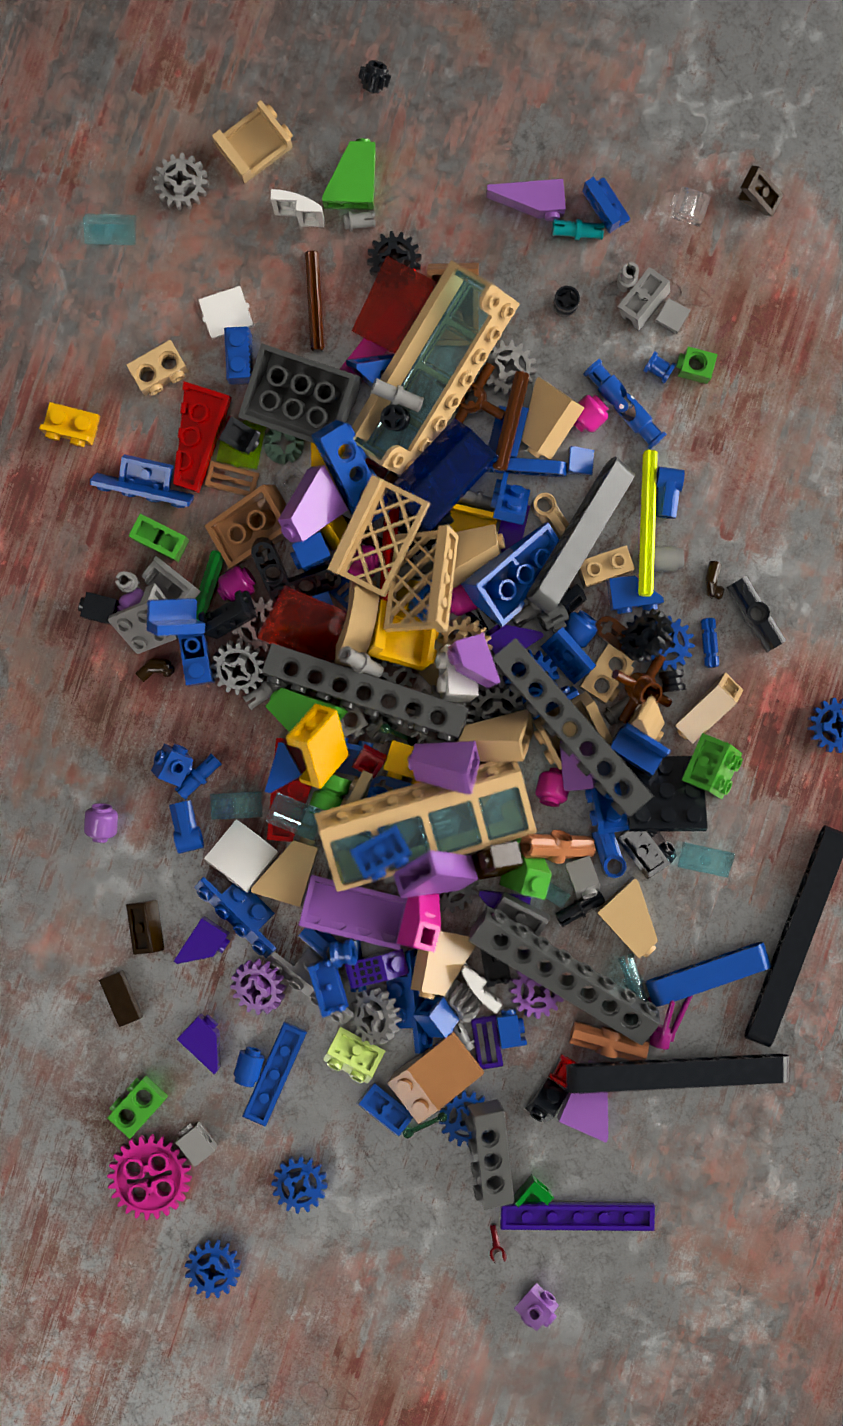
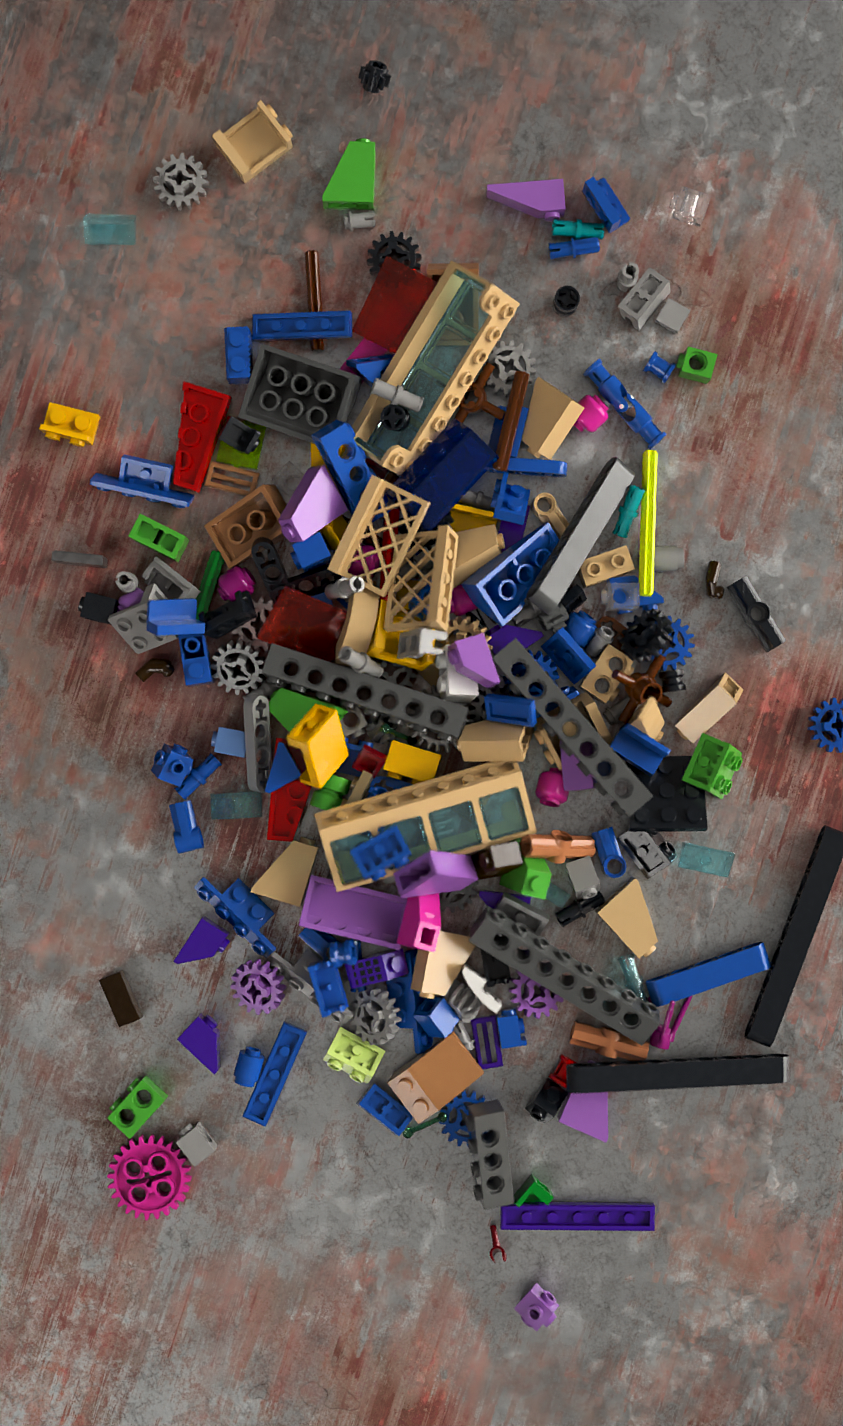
(79, 559): none -> flat silver tile
(100, 822): medium lavender head -> none
(145, 927): dark brown slope -> none
(154, 362): tan brick -> none
(202, 1268): blue gear -> none
(225, 310): white piece -> none
(229, 742): none -> medium blue brick
(241, 856): white slope -> none
(256, 777): none -> light grey beam
(275, 452): sand green gear -> none
(290, 1179): blue gear -> none
(292, 204): white slope -> none
(293, 816): clear light blue slope -> none
(302, 325): none -> blue tile
(344, 588): none -> light grey pin
(419, 642): none -> light grey hinge
(446, 765): medium lavender slope -> none
(510, 710): none -> blue tile
(574, 248): none -> blue axle
(580, 461): slope -> none
(602, 637): none -> light grey pin
(603, 814): blue bracket -> none
(628, 511): none -> teal pin
(632, 597): none -> clear brick
(668, 487): blue piece -> none
(710, 643): blue axle -> none
(760, 192): dark brown slope -> none

